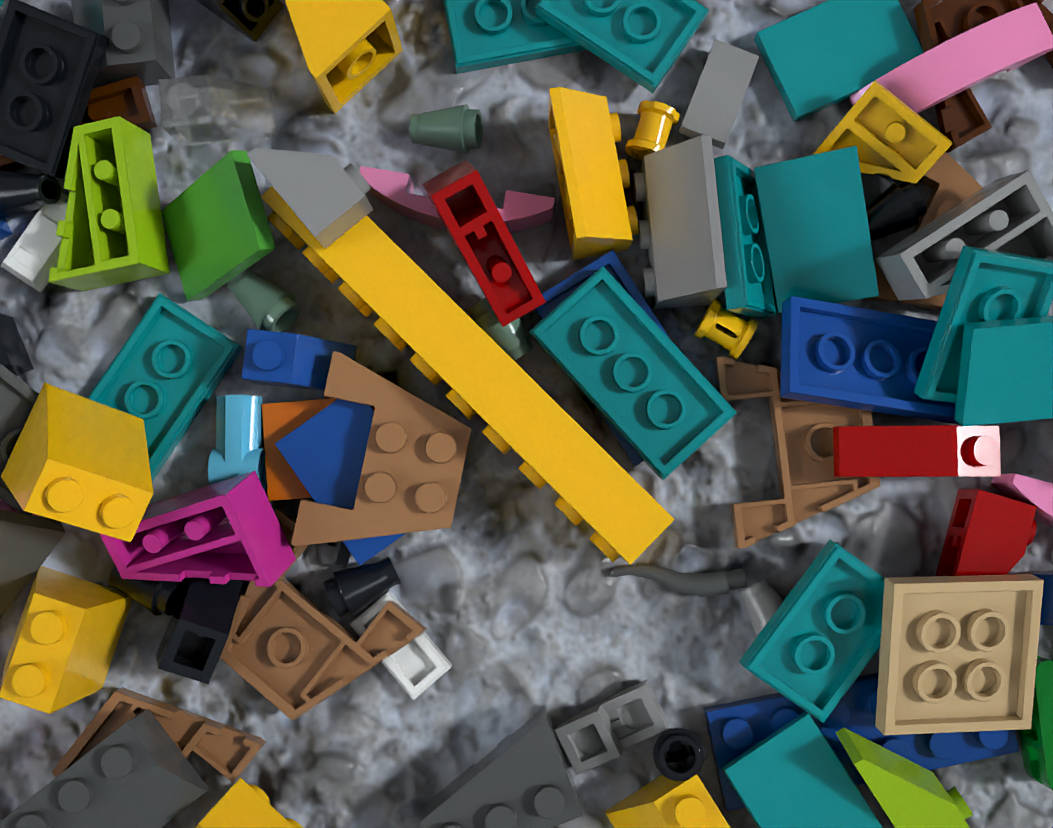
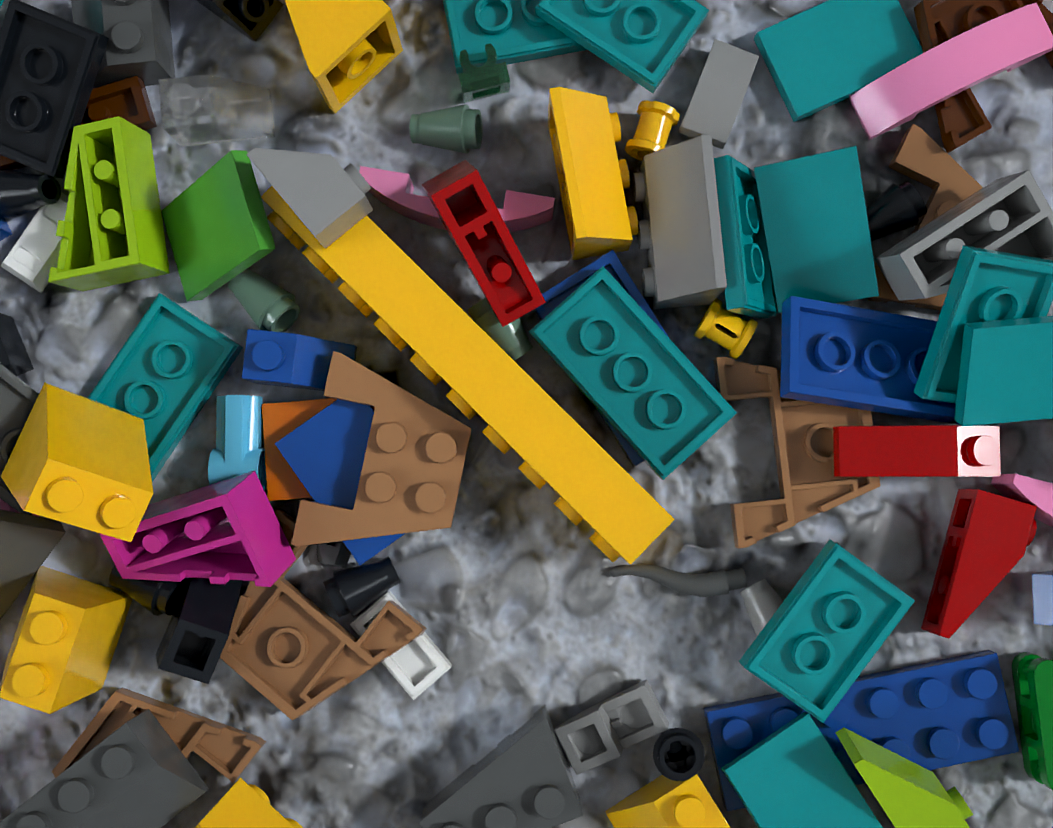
(483, 80): none -> clear green tile
(888, 137): yellow wing -> none
(958, 653): tan plate -> none

